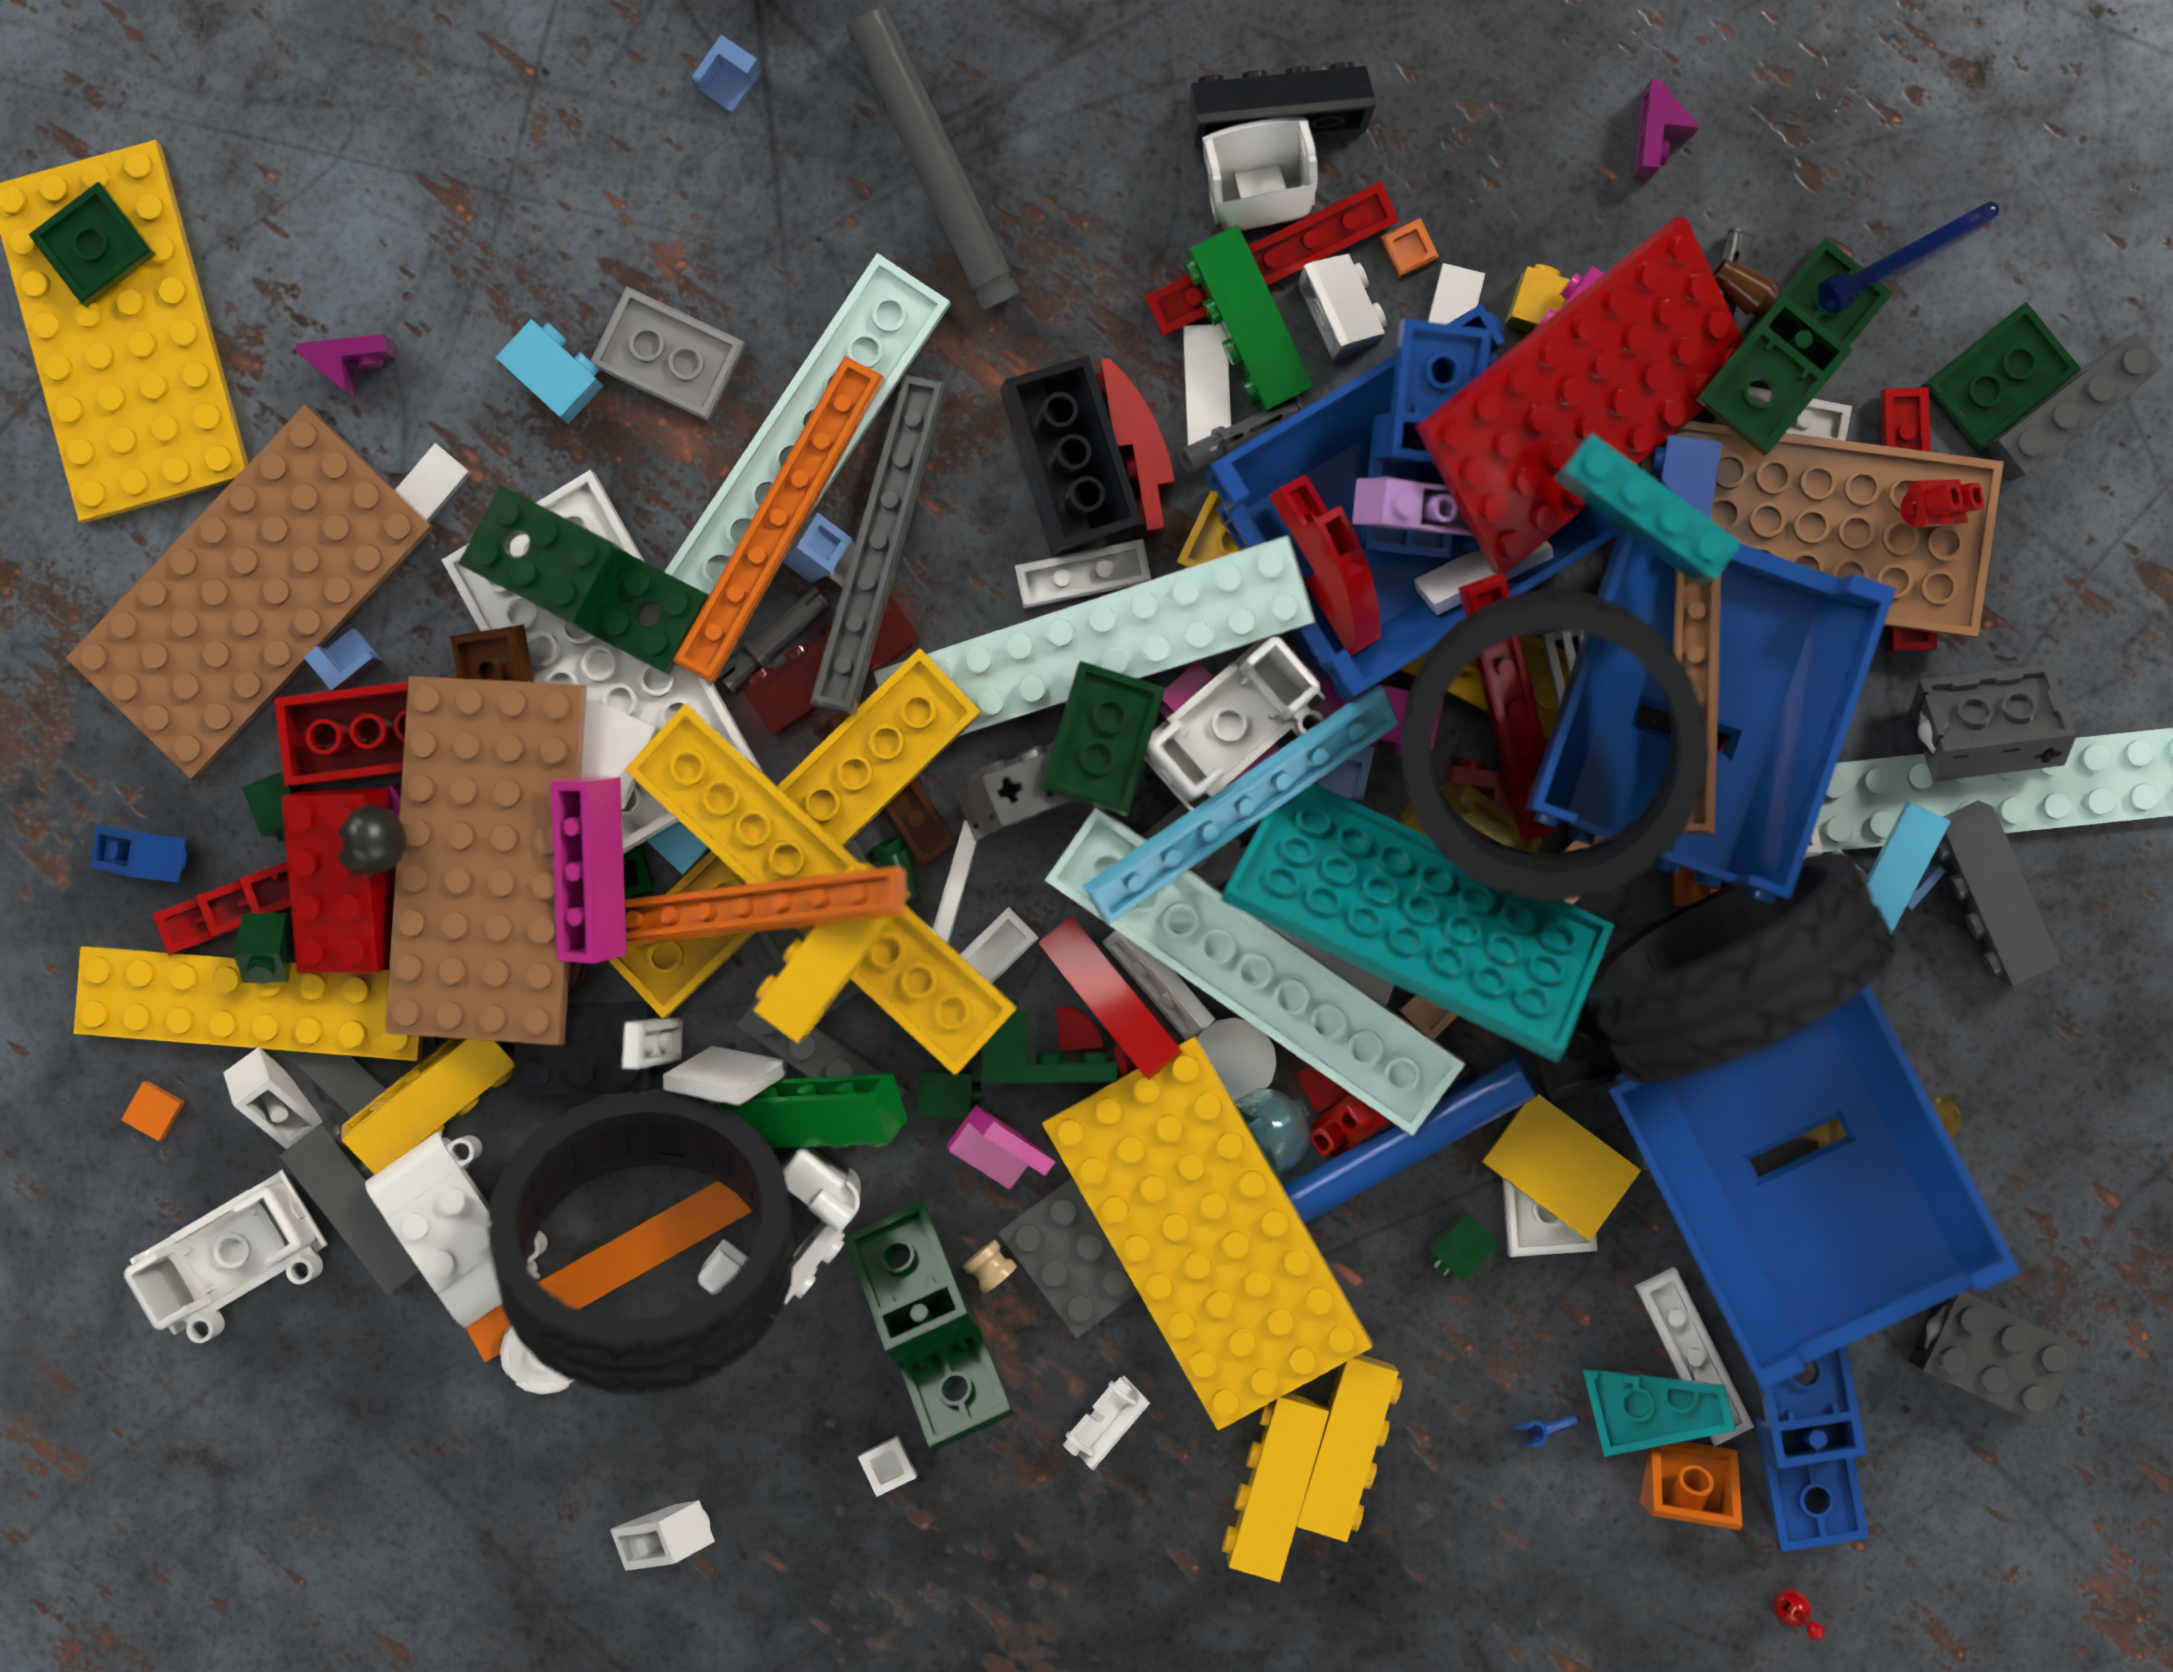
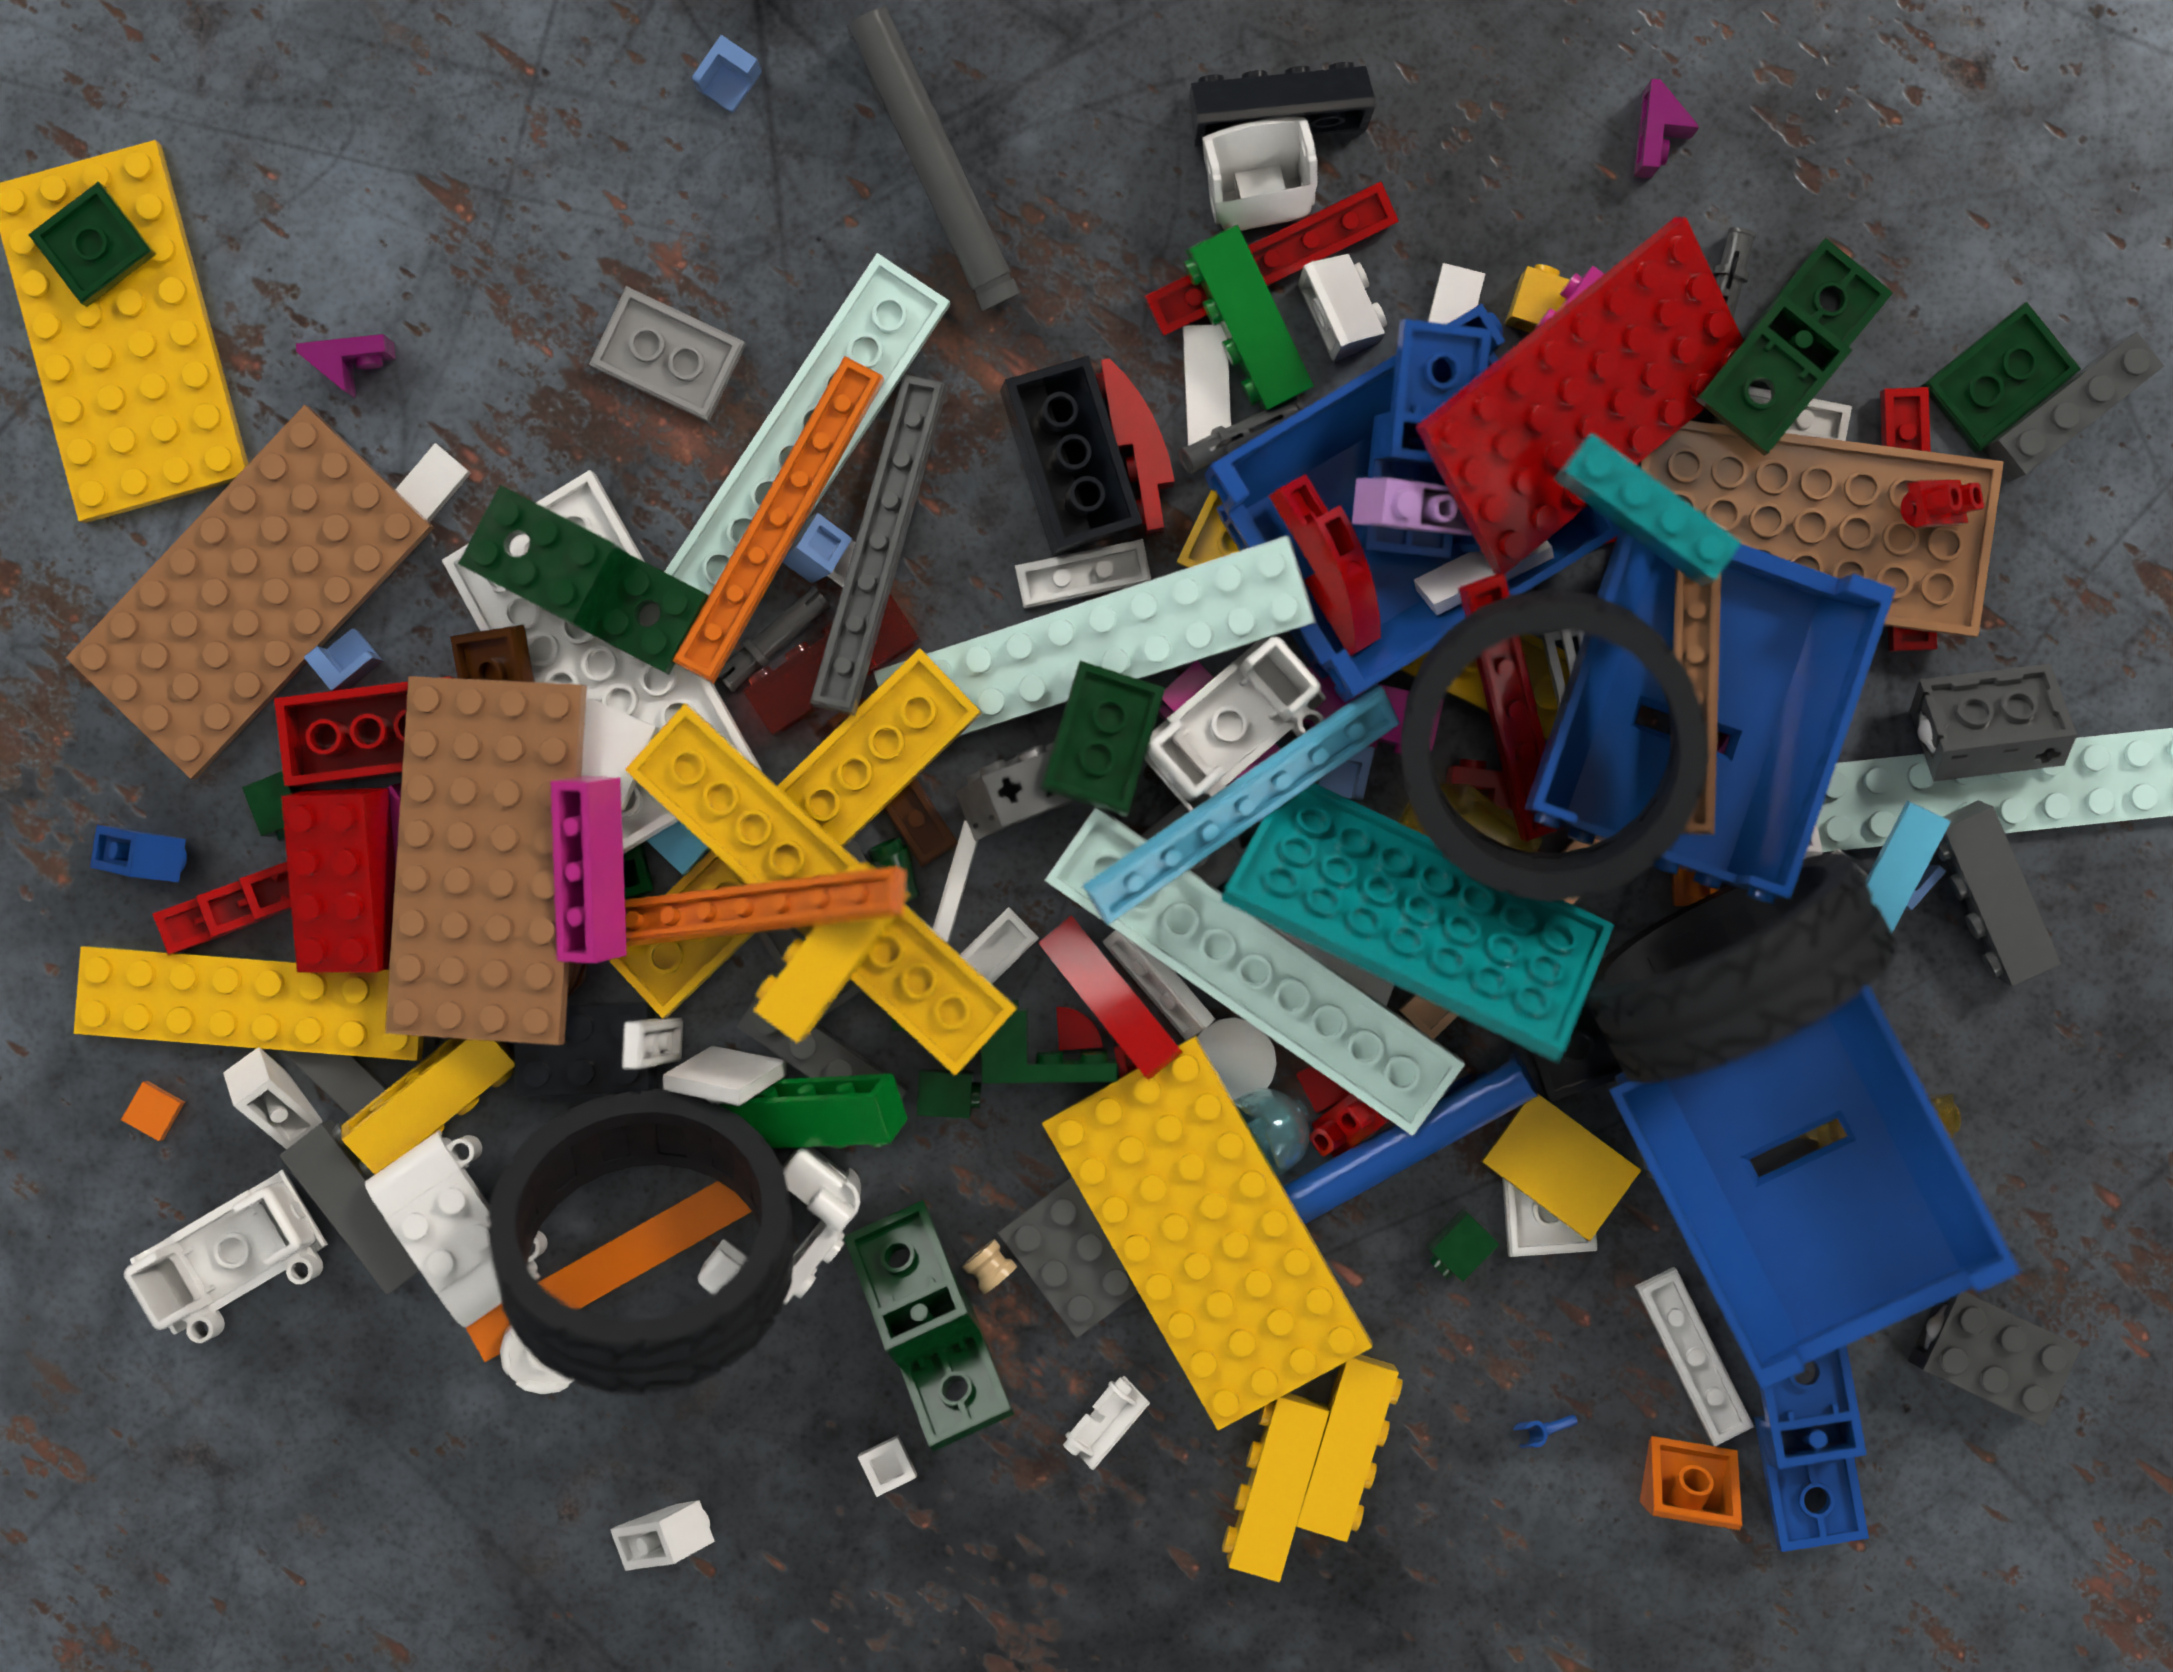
(264, 948): dark green brick -> none
(371, 840): pearl dark grey hair -> none
(550, 371): medium azure brick -> none
(997, 1148): dark pink panel -> none
(1409, 248): orange tile -> none
(1653, 1410): teal wing -> none
(1689, 469): blue slope -> none
(1746, 287): reddish brown cone -> none
(1797, 1612): red hinge -> none
(1841, 290): clear blue piece -> none

